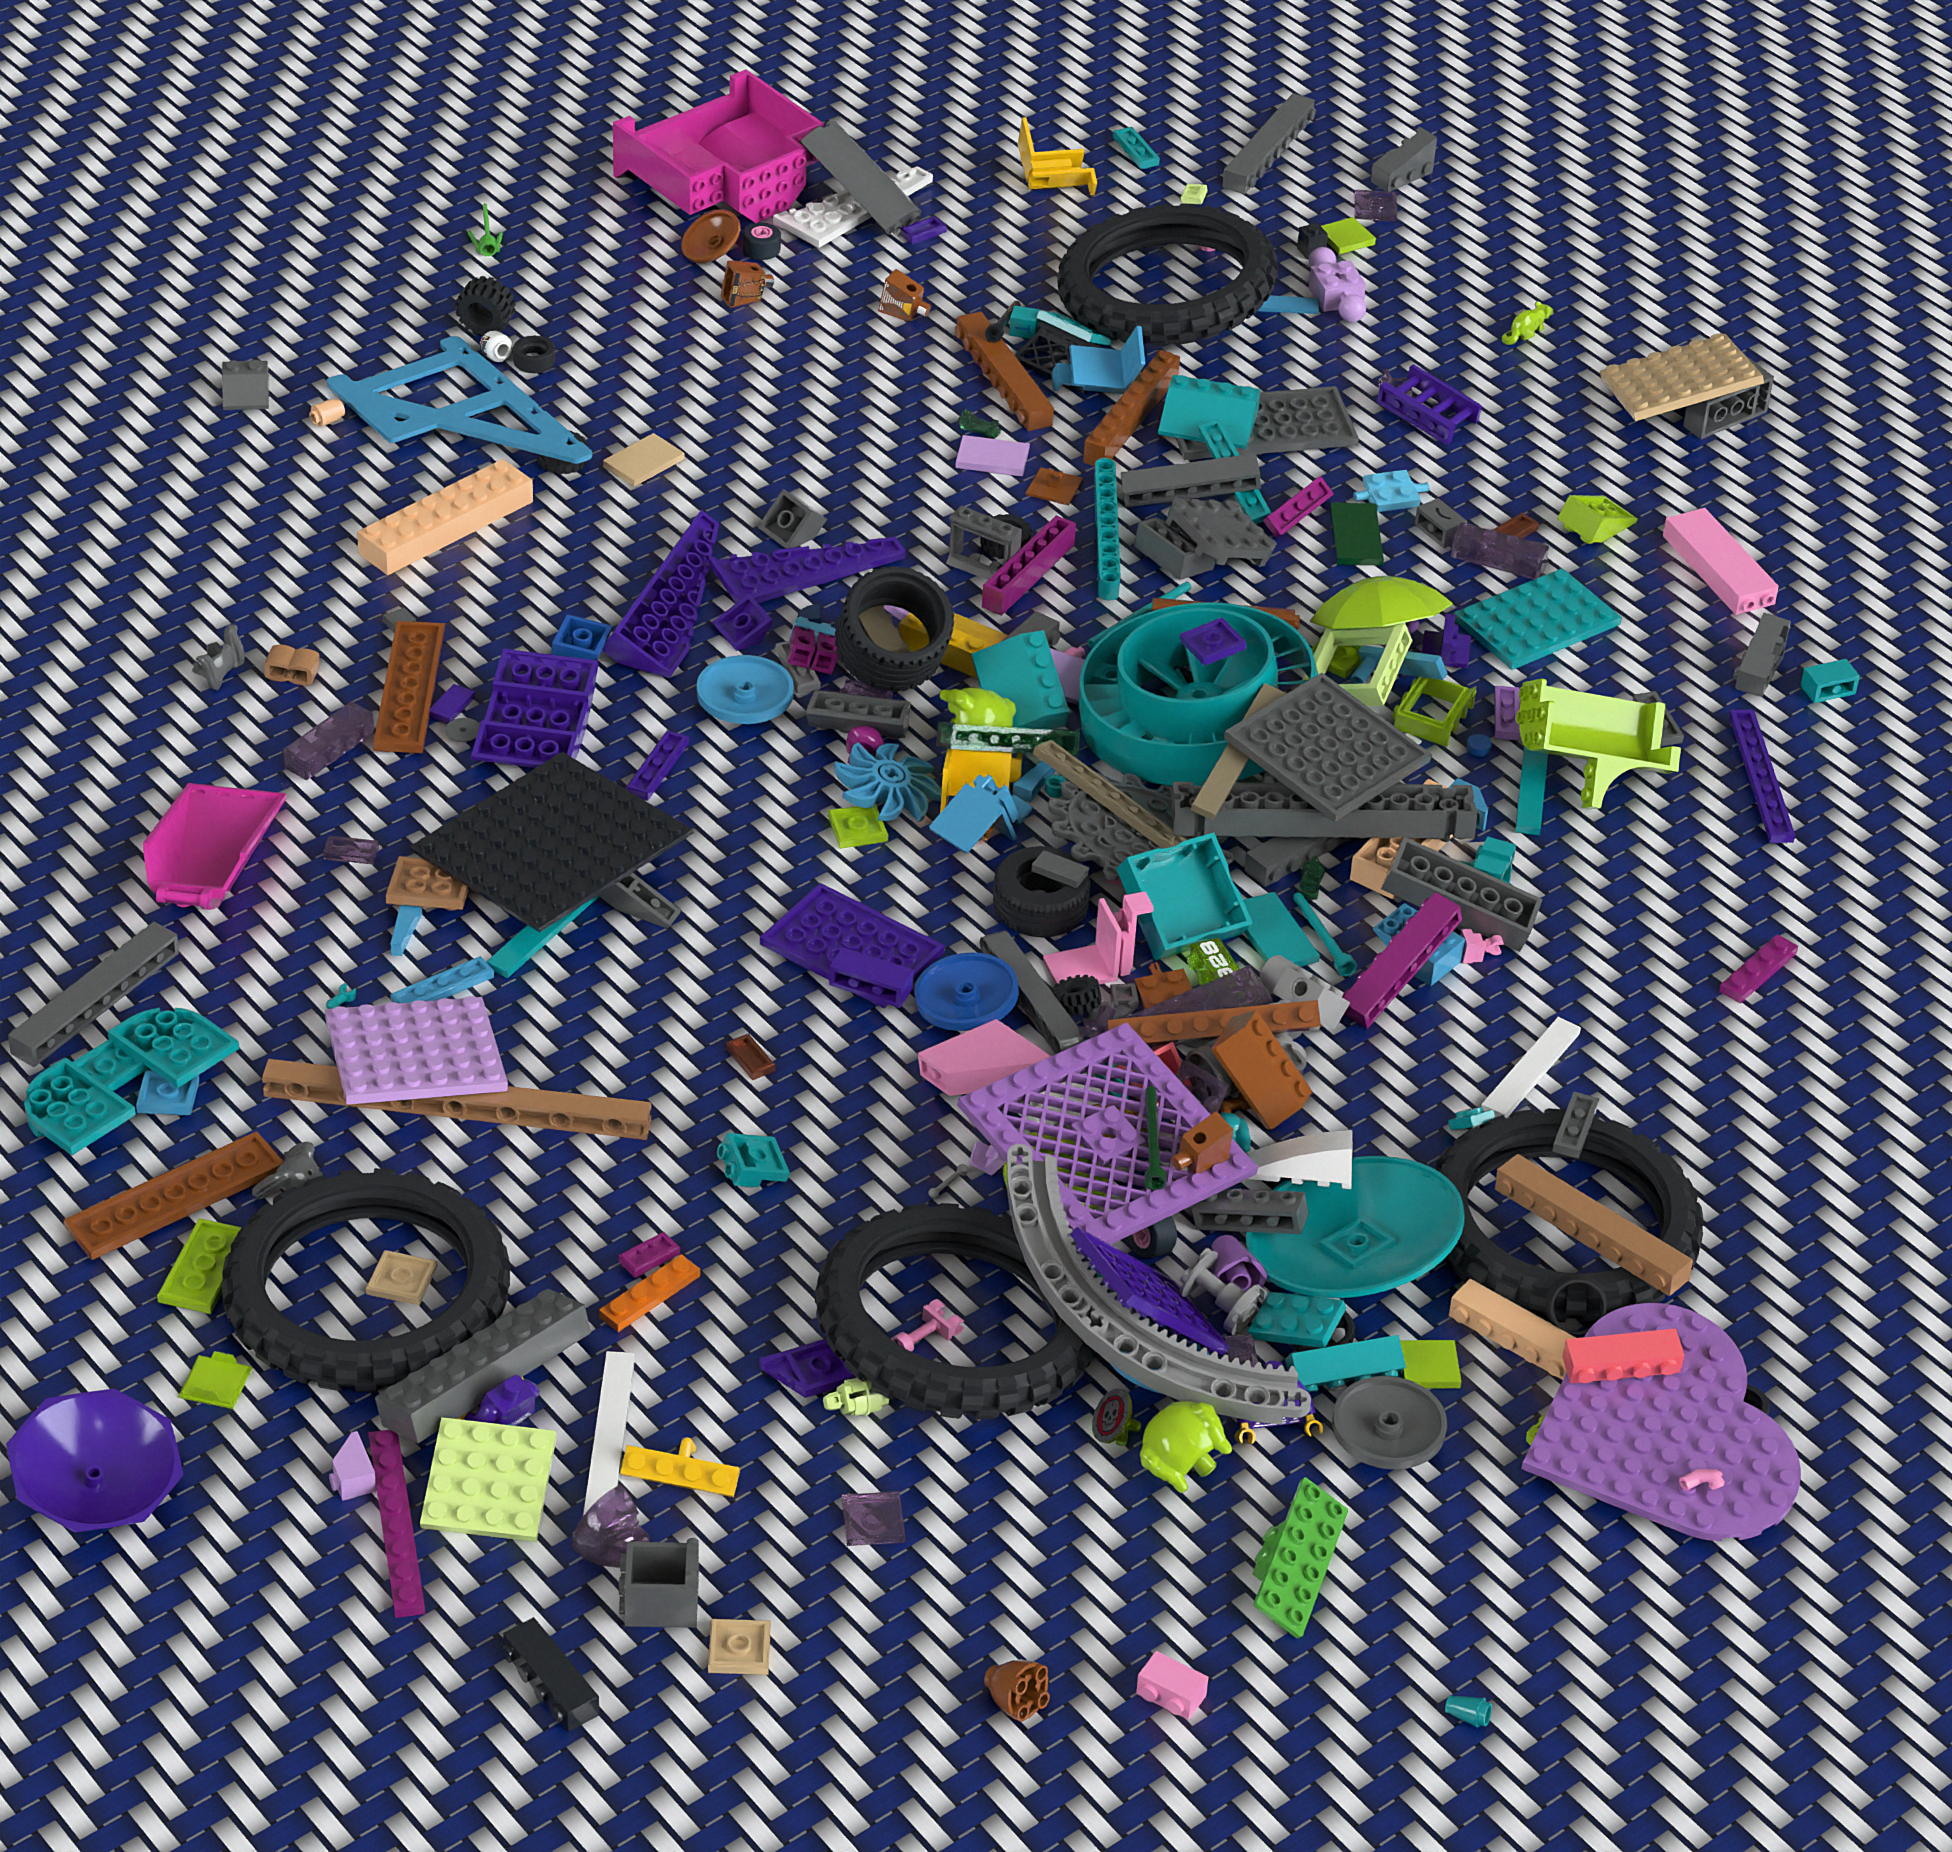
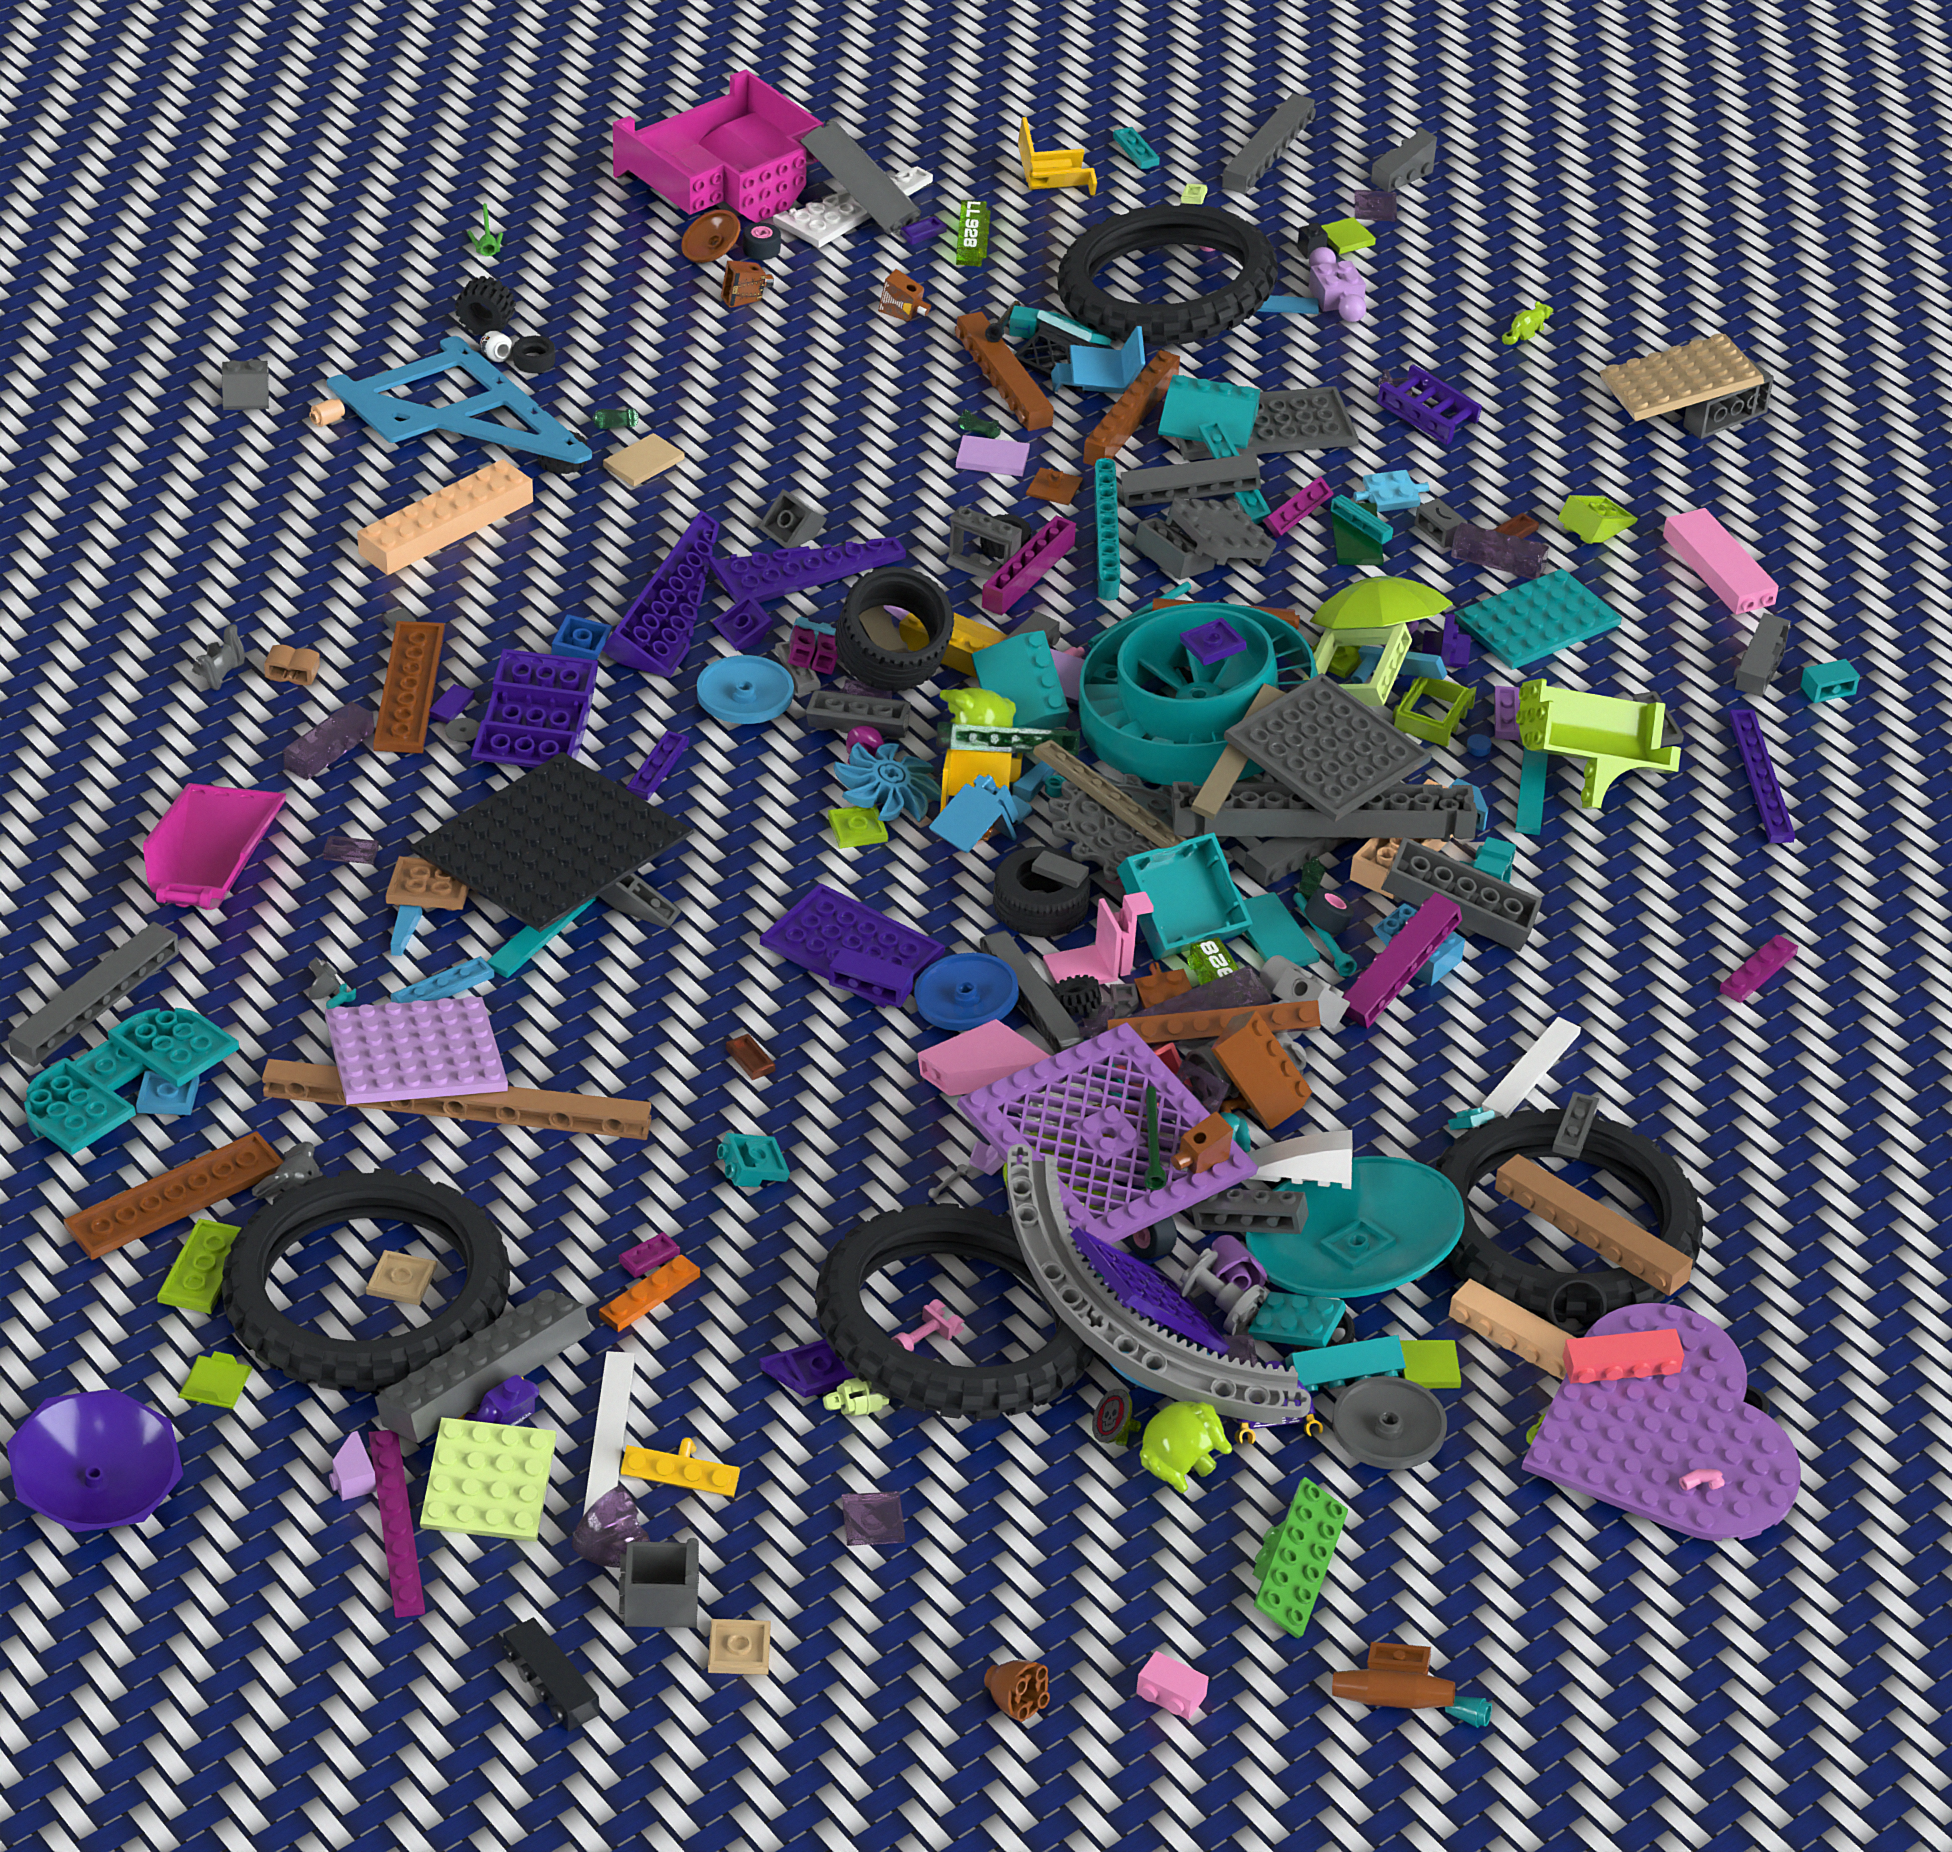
(326, 980): none -> dark grey plate
(615, 418): none -> clear green piece
(811, 612): dark blue tile -> none
(972, 233): none -> clear neon green brick
(1329, 911): none -> black wheel
(1362, 519): none -> teal piece
(1395, 1678): none -> dark orange plate
(1475, 946): bright pink piece -> none

